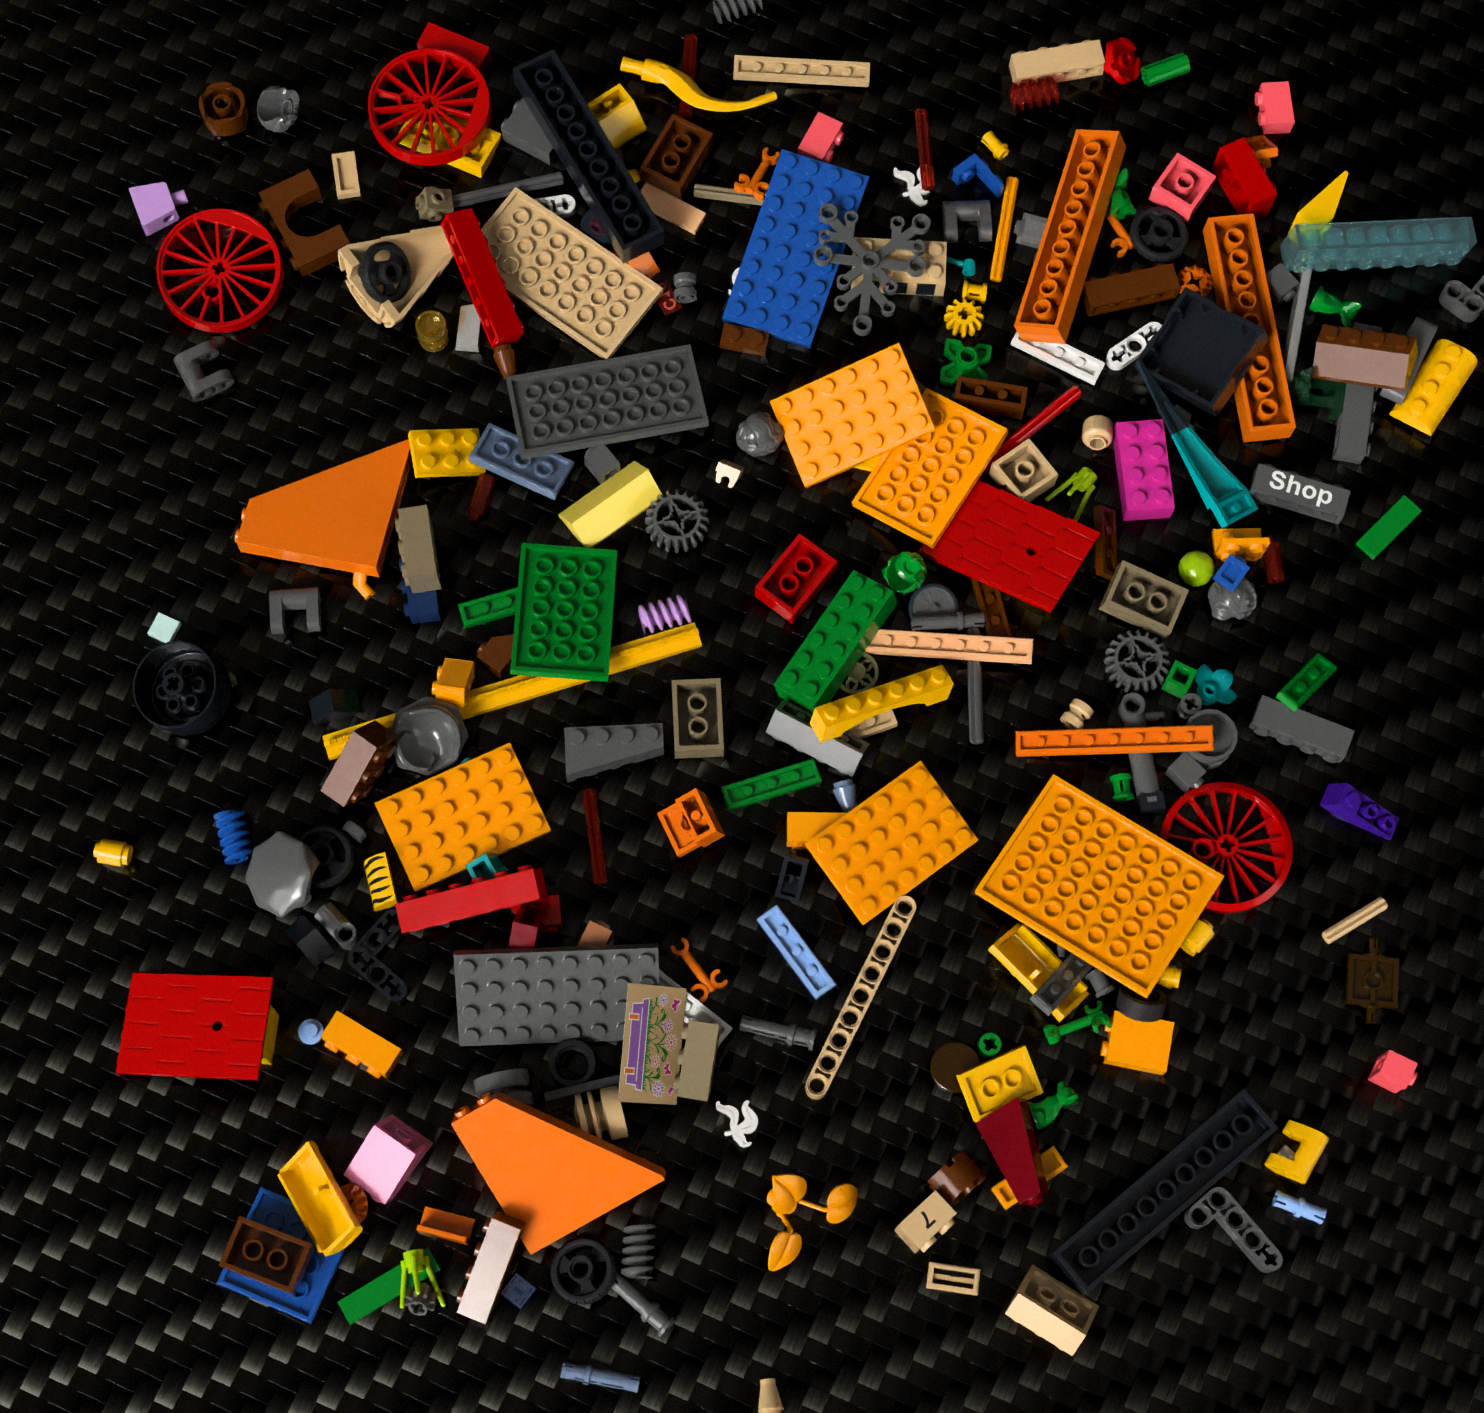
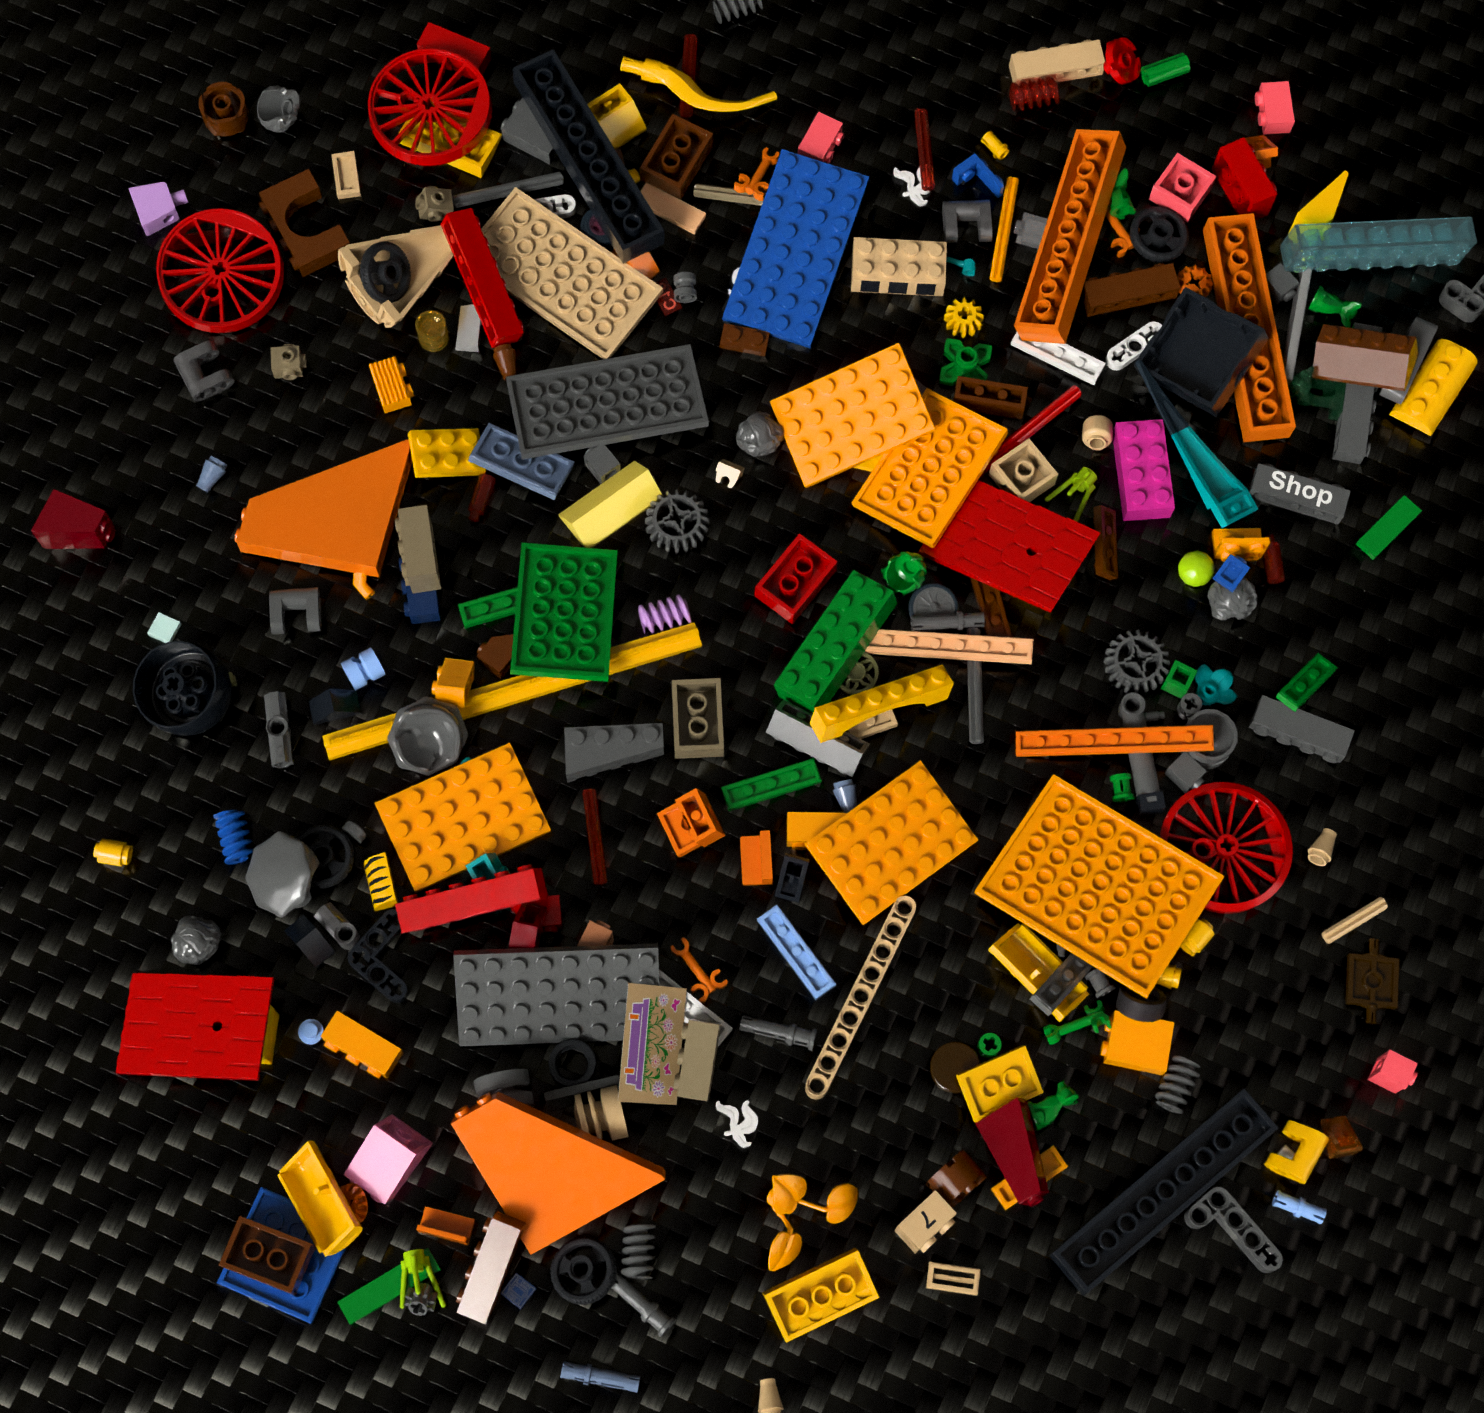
(72, 524): none -> dark red slope
(195, 940): none -> dark grey hair
(211, 473): none -> sand blue cone
(280, 743): none -> dark grey piece
(287, 362): none -> dark tan brick
(360, 764): brick -> none
(363, 668): none -> light blue wheel
(390, 384): none -> light orange brick
(756, 859): none -> orange panel
(801, 71): tan plate -> none
(820, 1294): none -> yellow slope
(867, 288): dark grey plant -> none
(974, 292): yellow bush -> none
(1052, 1310): tan slope -> none
(1077, 714): tan wheel -> none
(1143, 599): dark tan brick -> none
(1177, 1084): none -> dark grey piece
(1321, 850): none -> tan cone
(1341, 1137): none -> clear orange slope
(1358, 809): dark purple slope -> none

